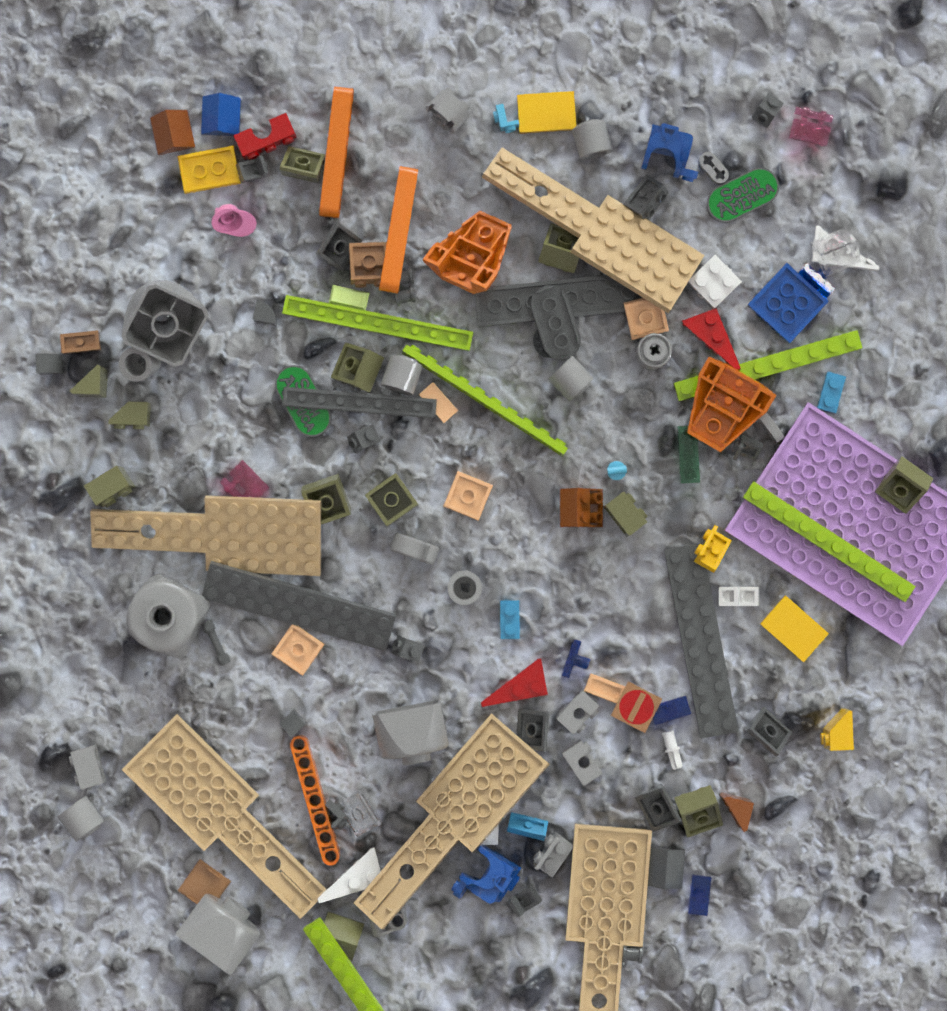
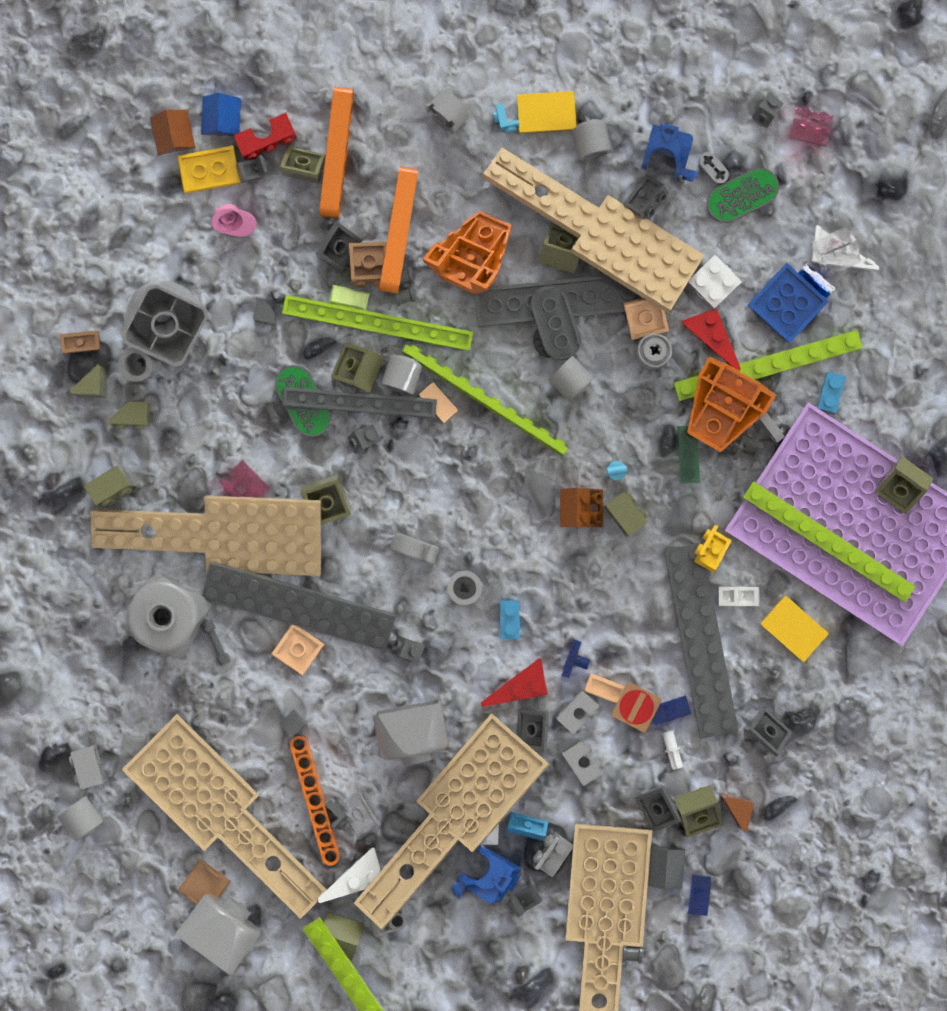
(49, 364): dark grey brick -> none
(391, 499): olive brick -> none
(468, 495): light nougat tile -> none
(839, 732): yellow slope -> none

